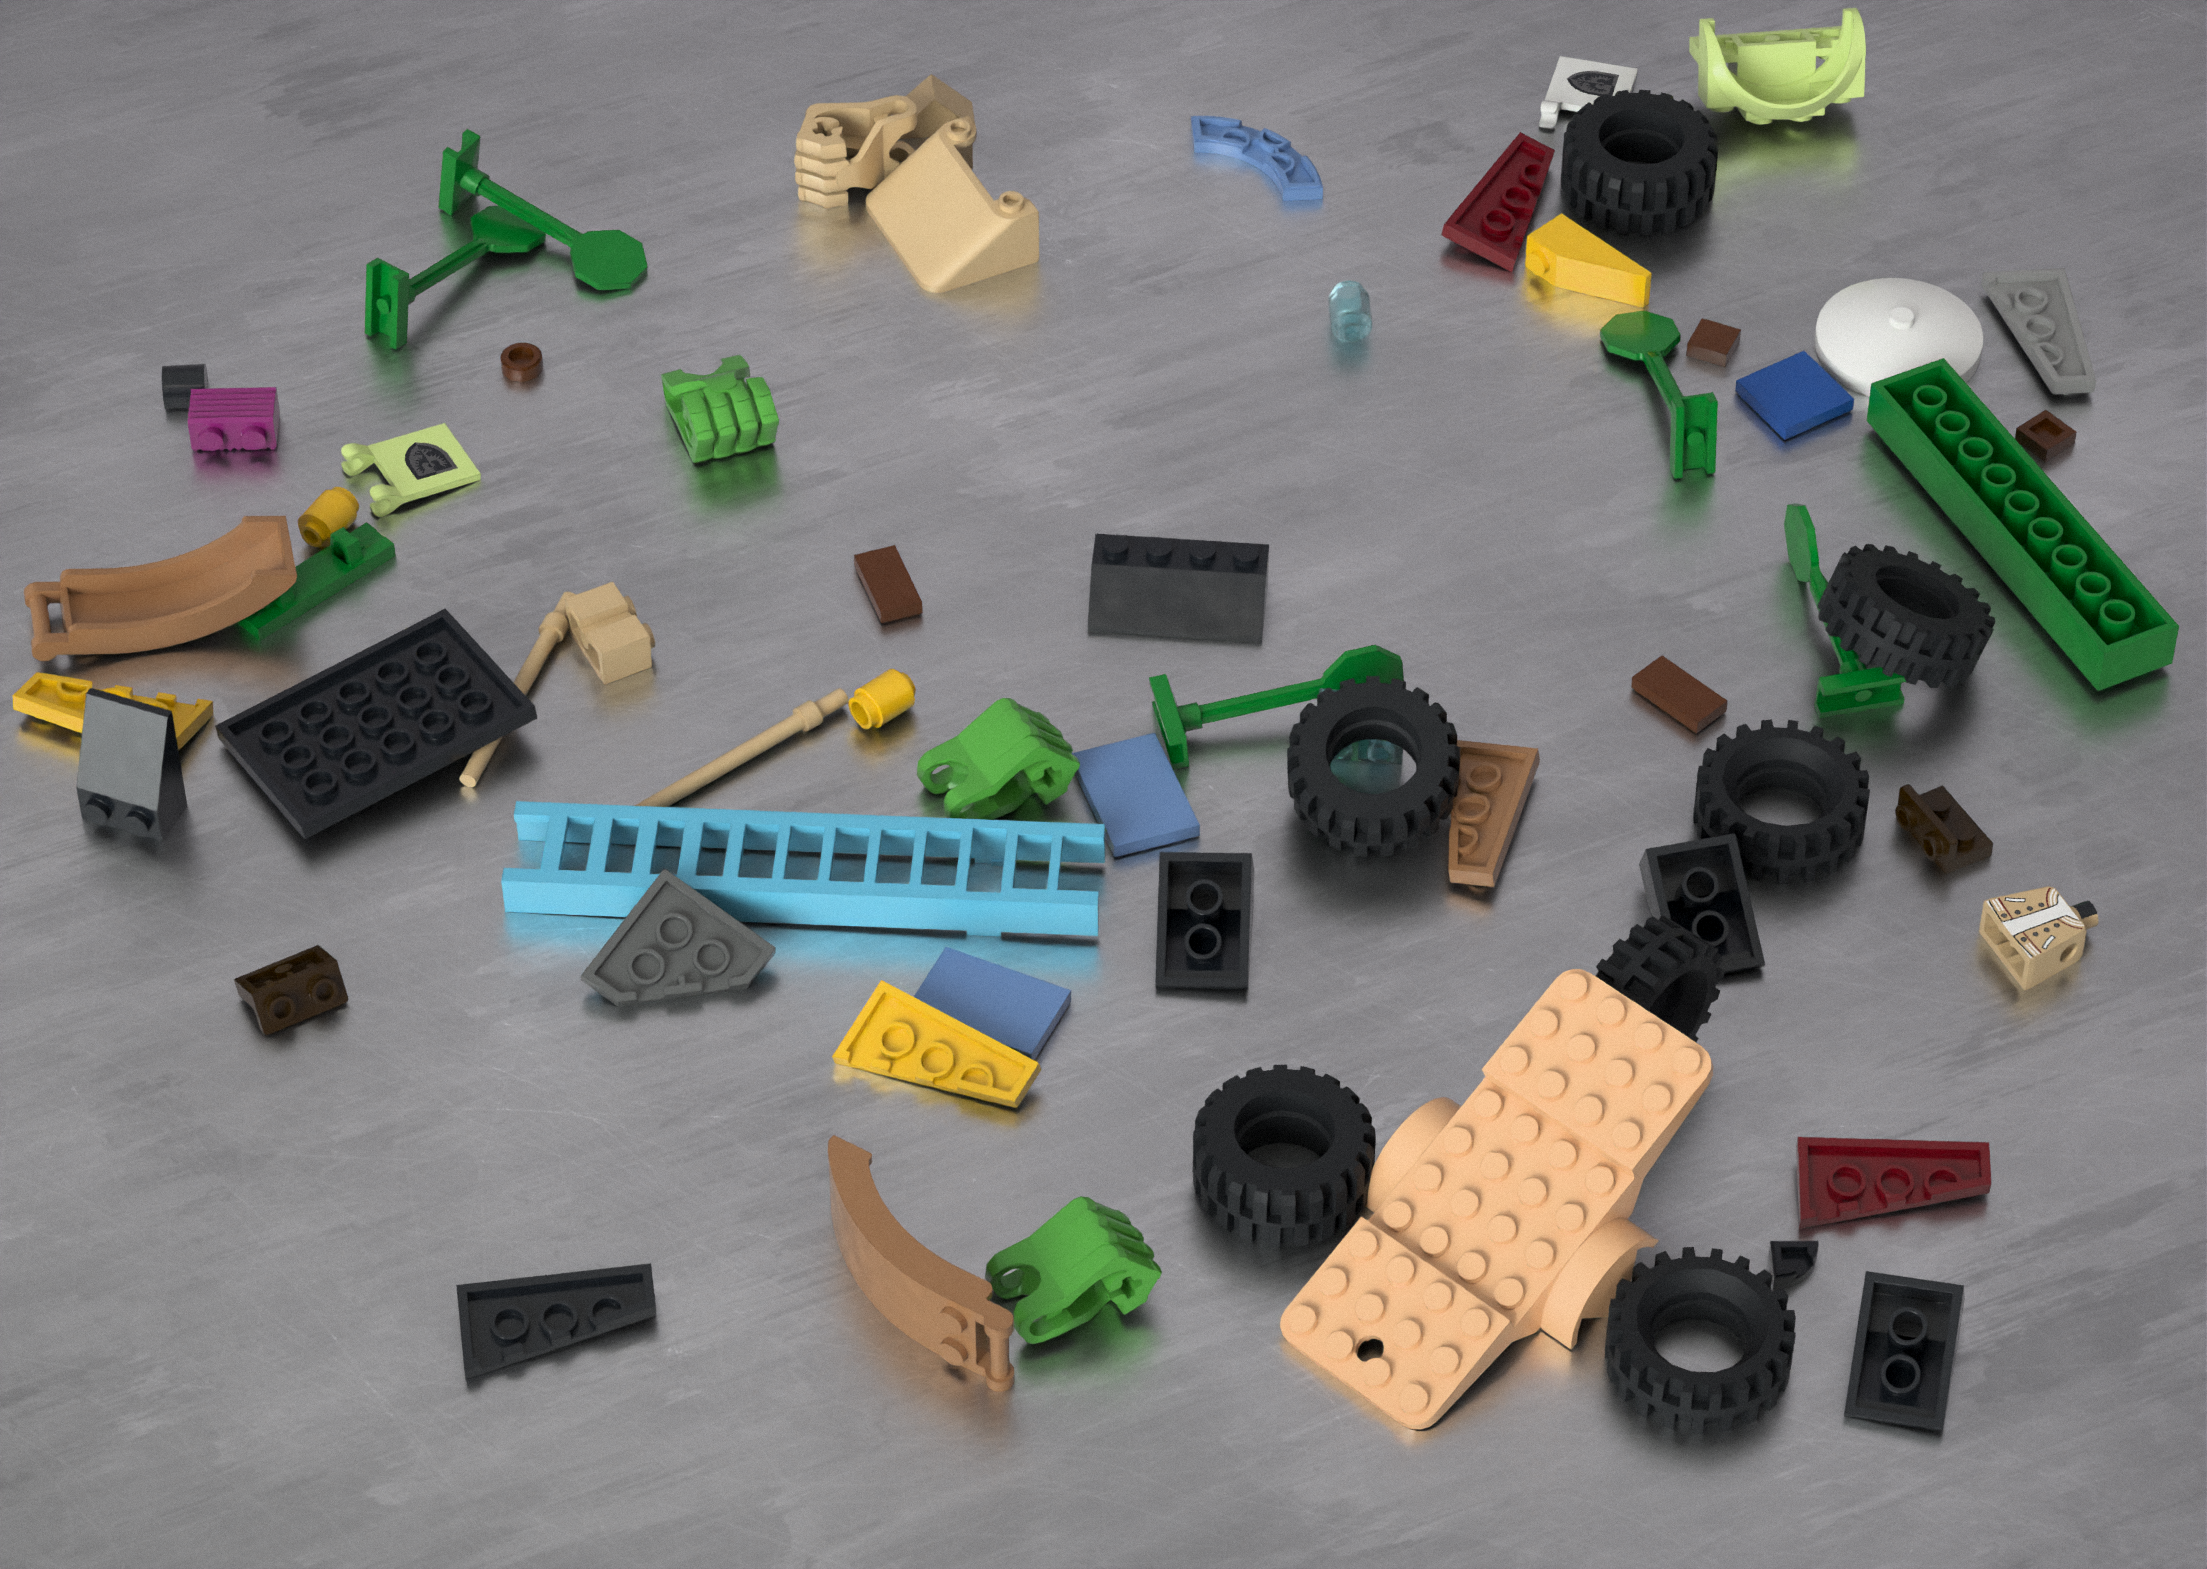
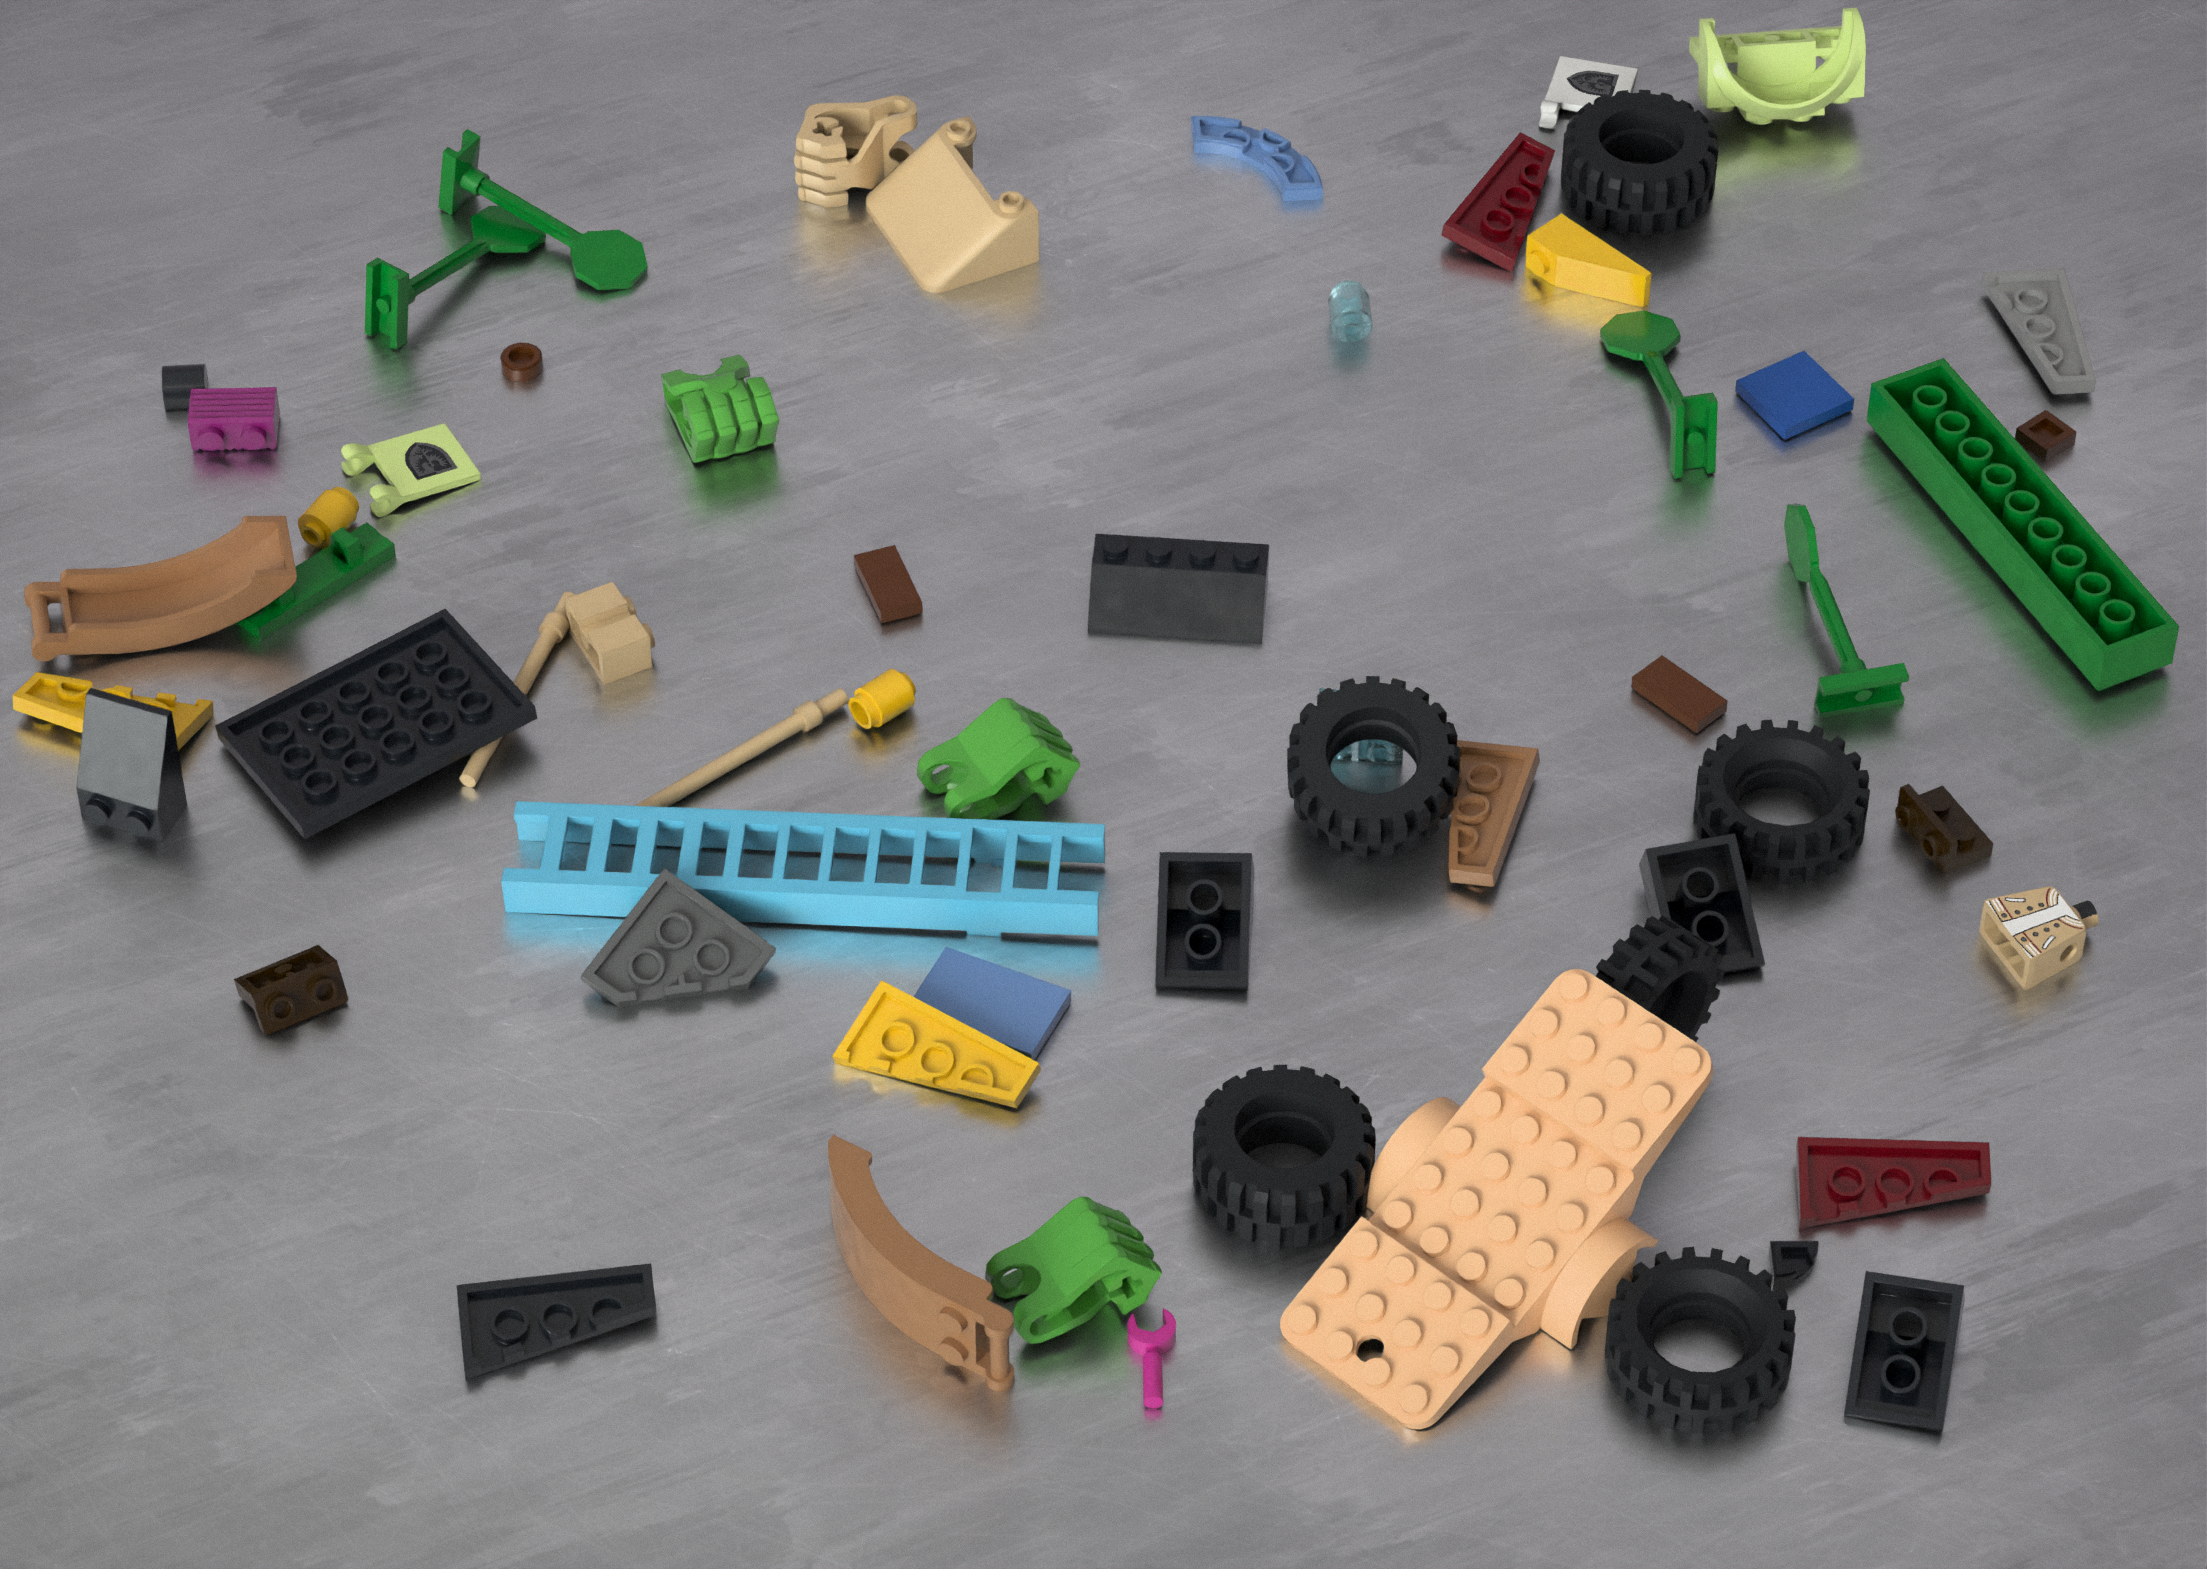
(936, 106): tan slope -> none
(1135, 795): medium blue tile -> none
(1152, 1346): none -> dark pink piece
(1177, 720): green piece -> none
(1713, 342): reddish brown tile -> none
(1892, 328): white dish -> none
(1906, 616): black tyre -> none

